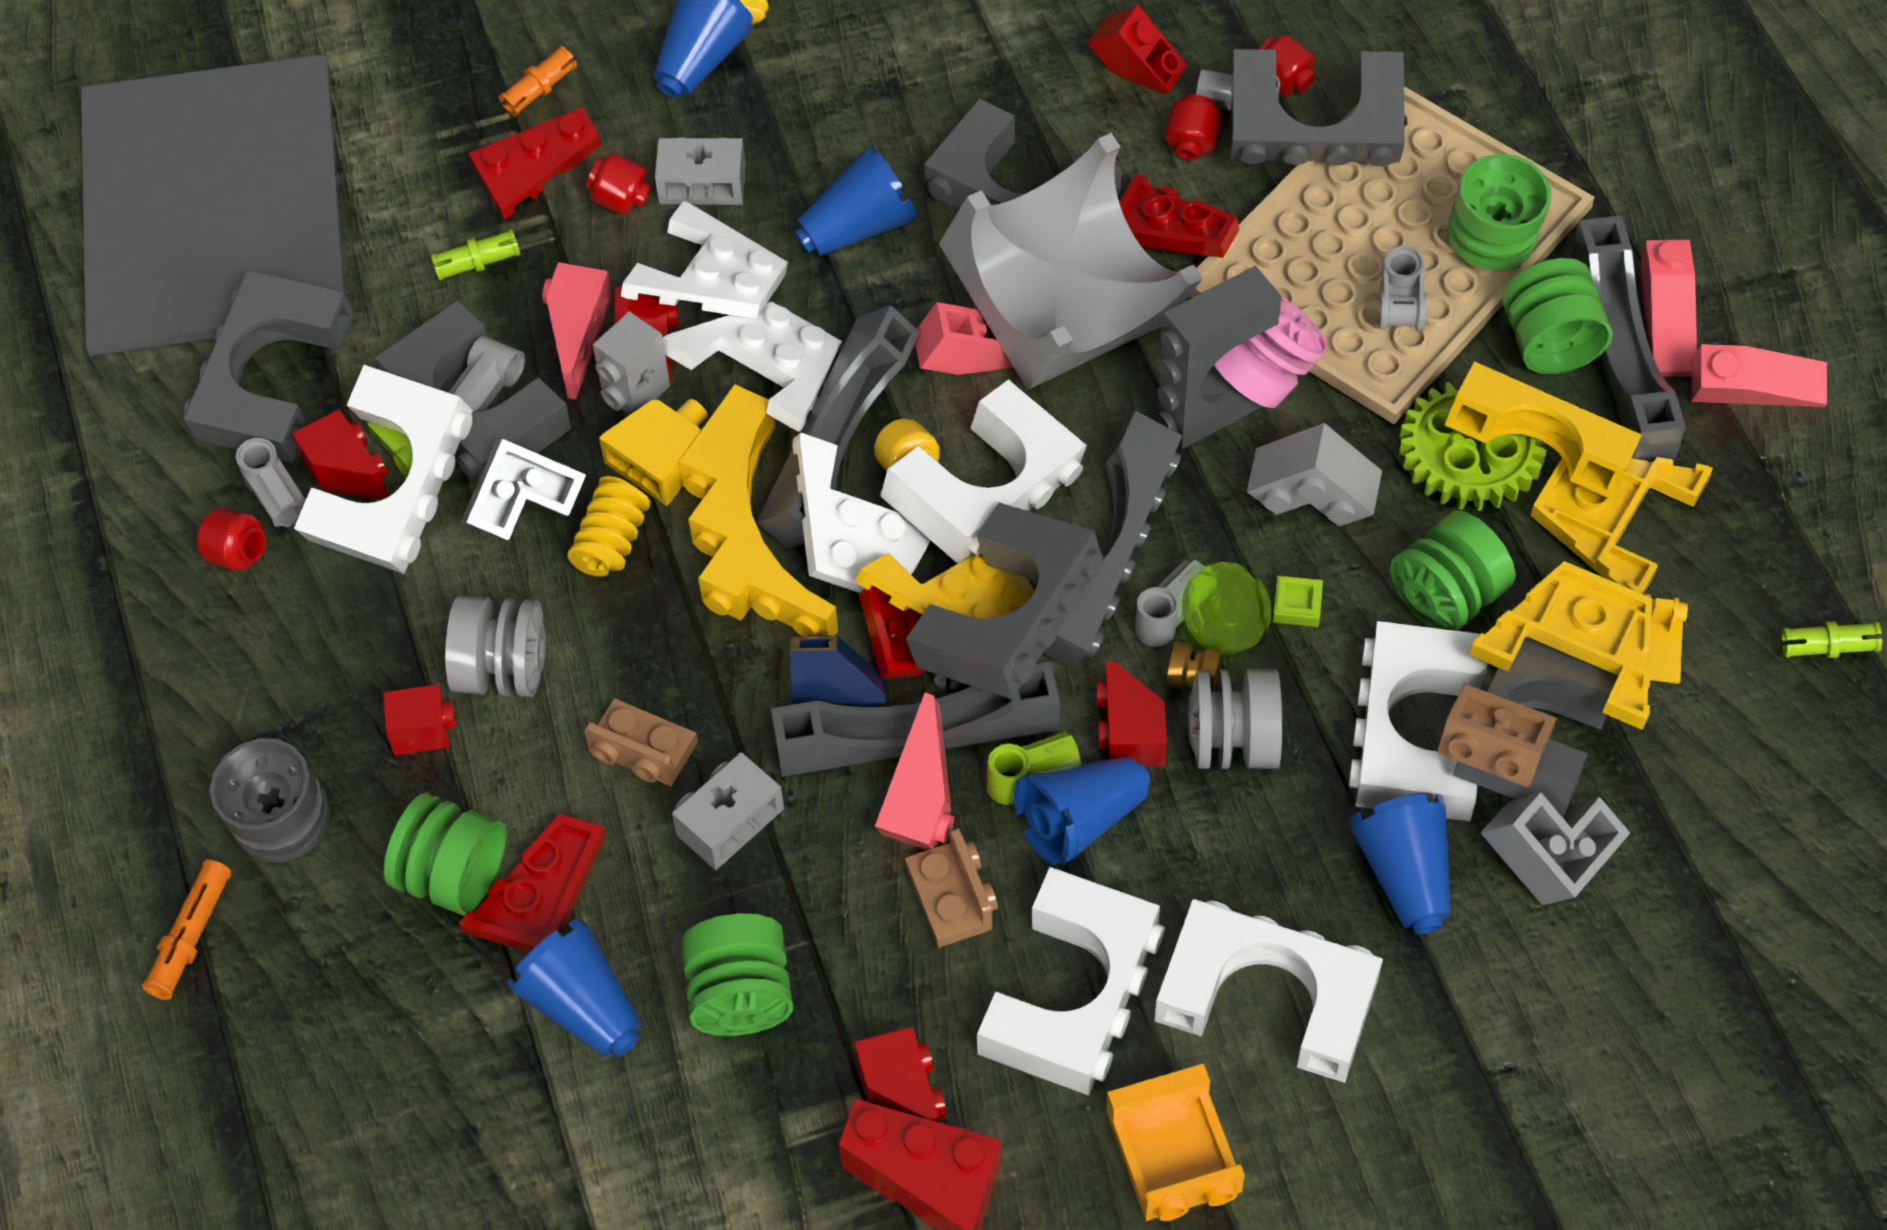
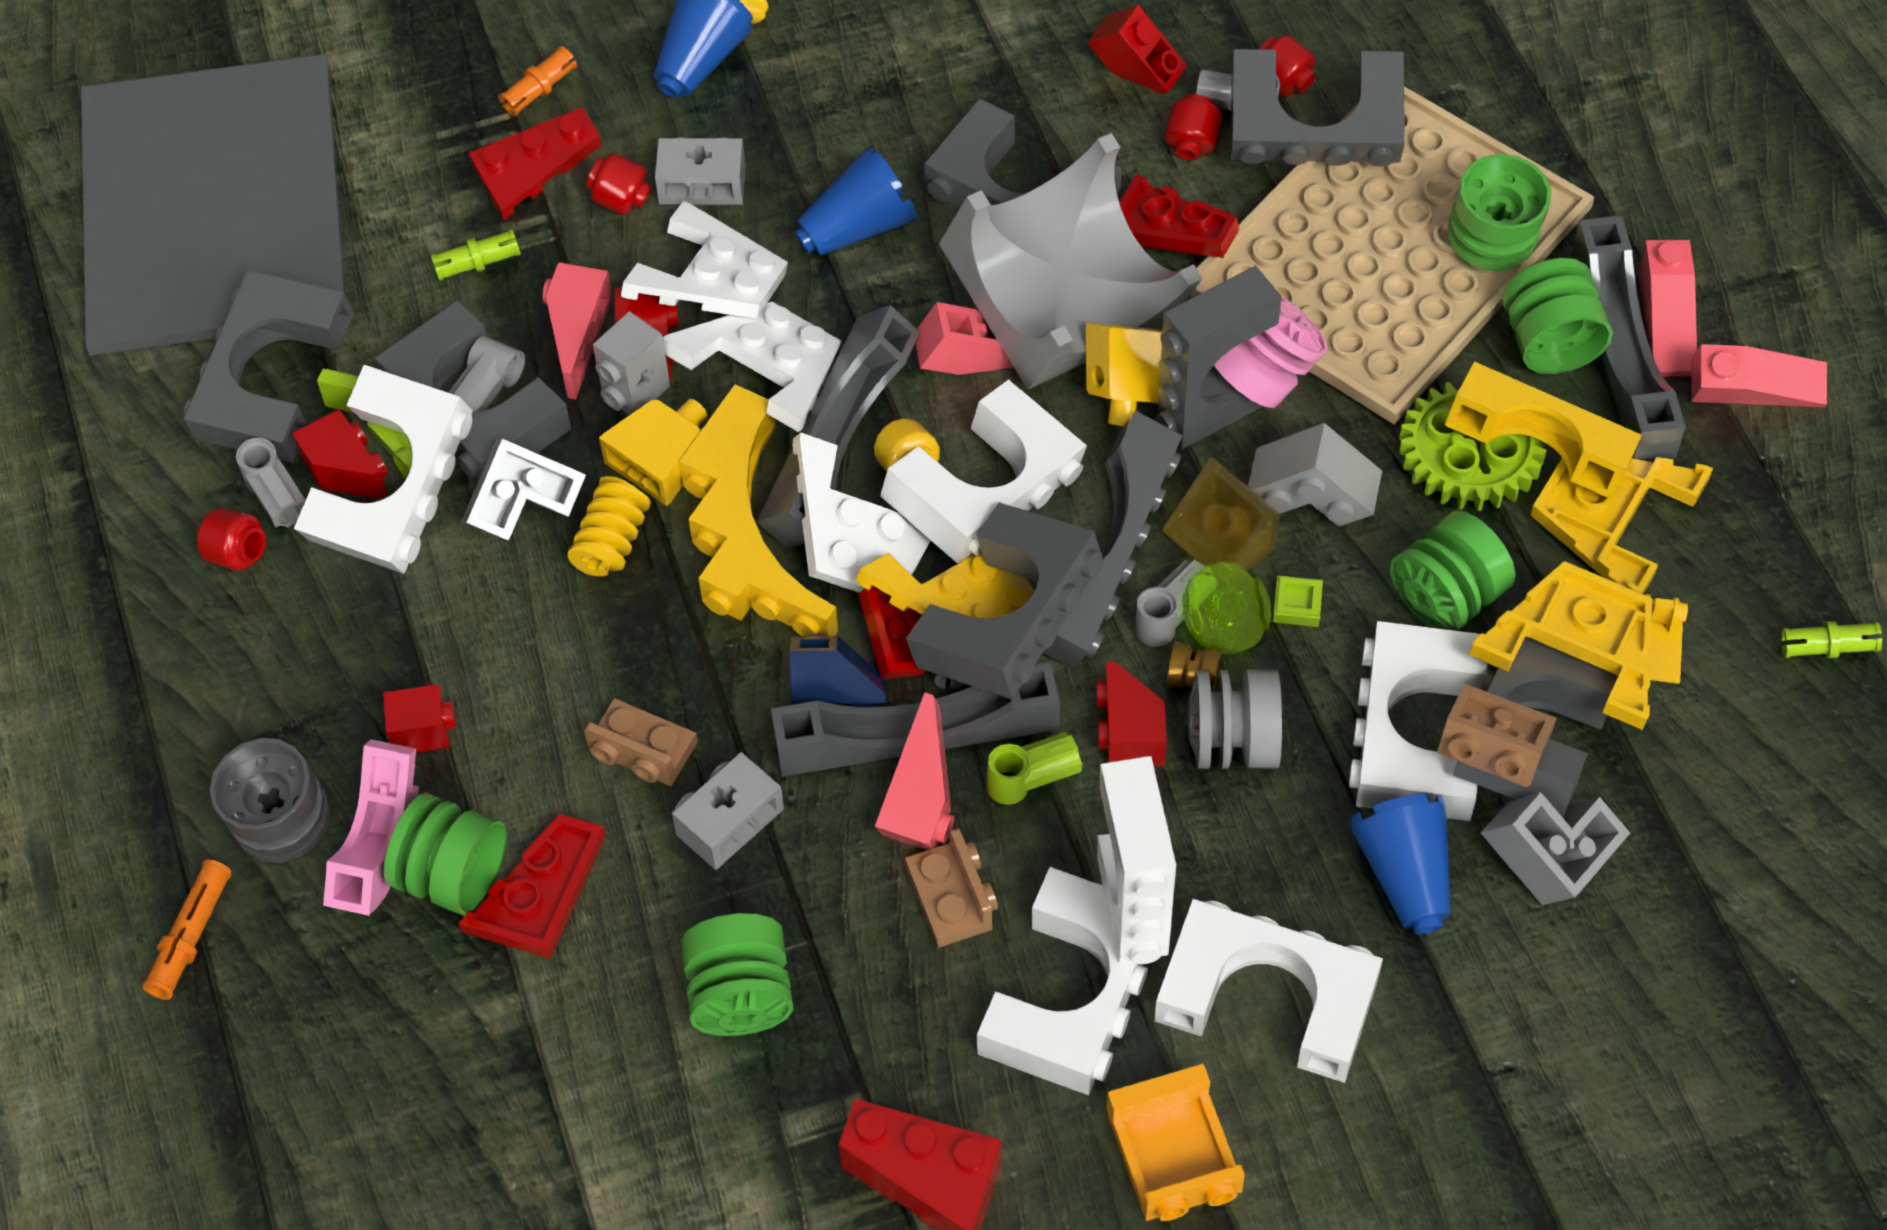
(336, 388): none -> lime tile
(386, 789): none -> bright pink arch
(485, 646): light grey wheel -> none
(578, 991): blue cone -> none
(895, 1074): red slope -> none
(1078, 804): blue cone -> none
(1123, 366): none -> yellow torso
(1136, 860): none -> white arch
(1223, 520): none -> clear yellow slope
(1402, 296): light grey piece -> none

